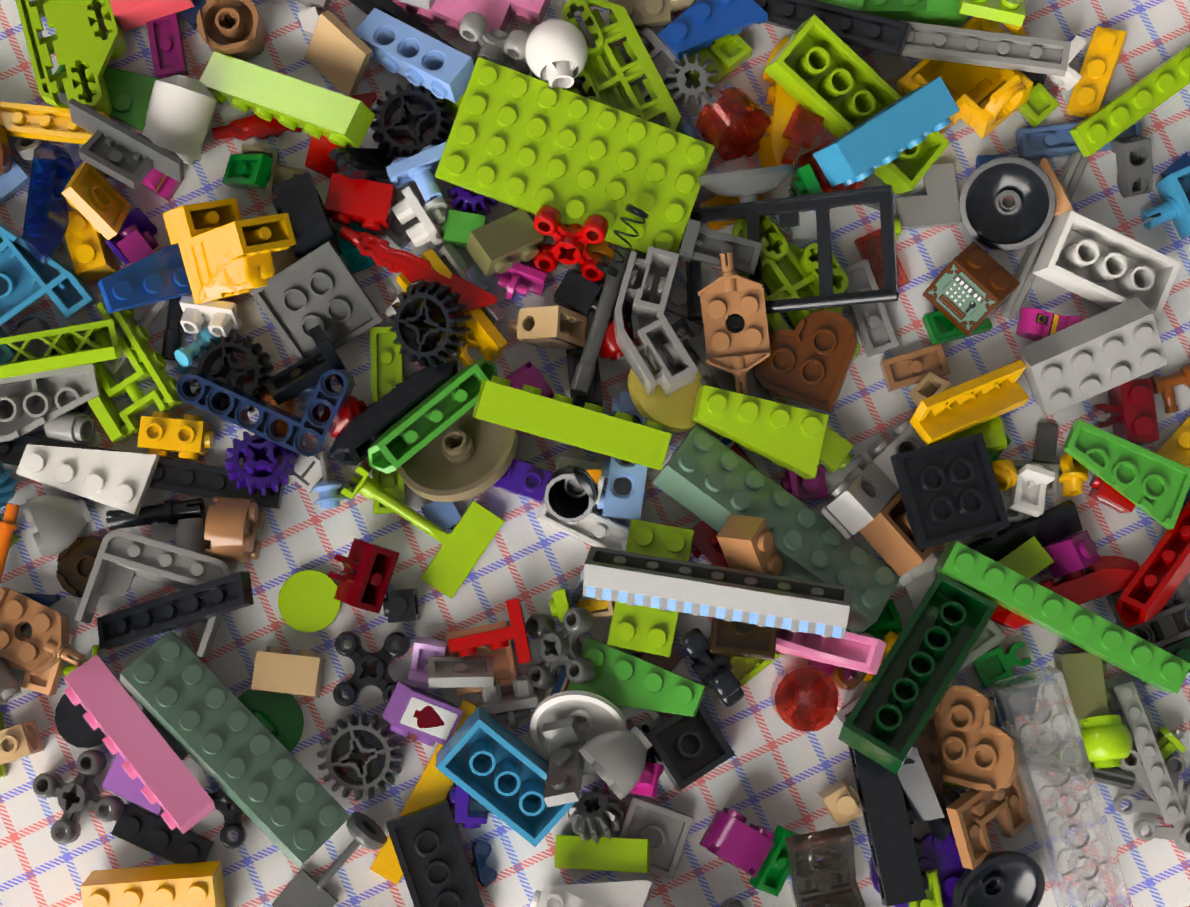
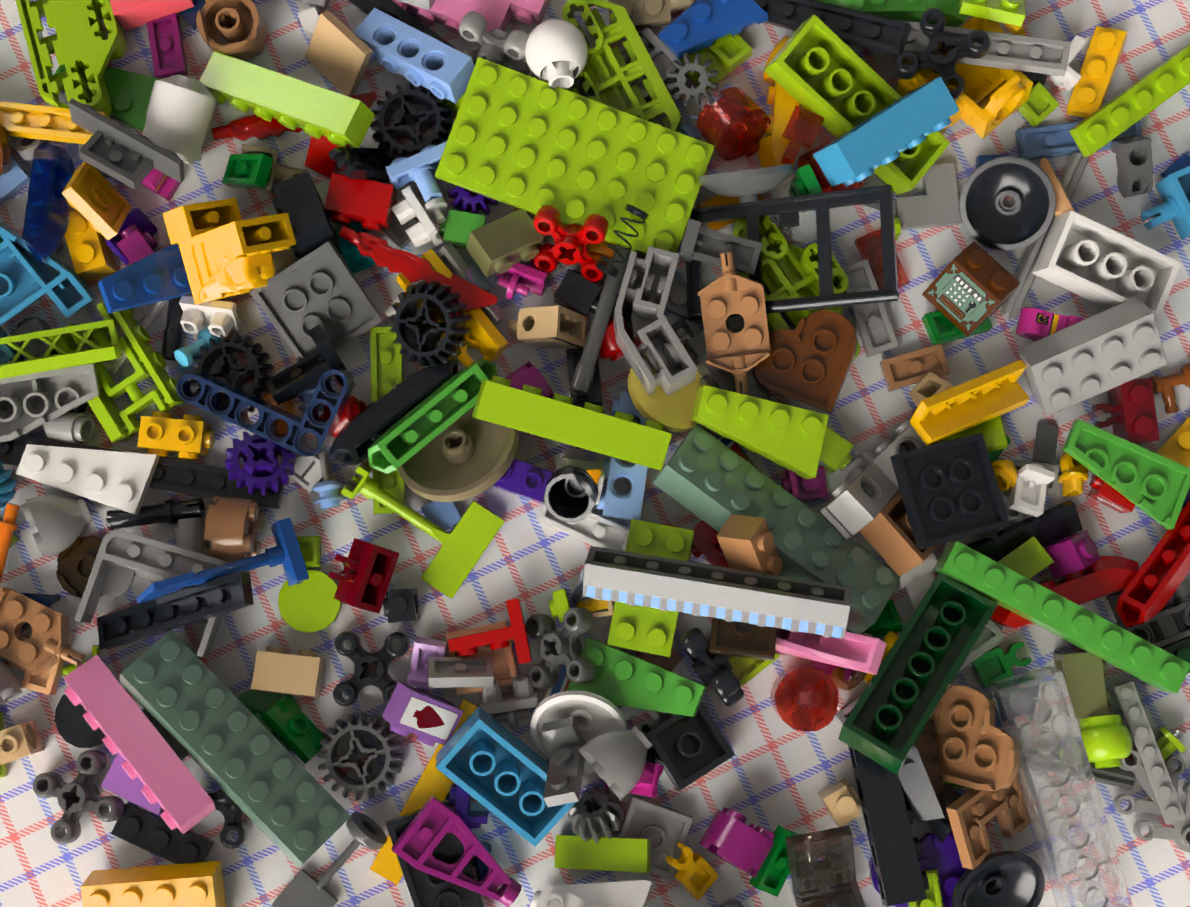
(285, 552): none -> blue piece
(294, 728): none -> green plate
(311, 550): none -> lime tile
(428, 830): none -> magenta plate
(693, 872): none -> yellow plate
(940, 42): none -> black gear

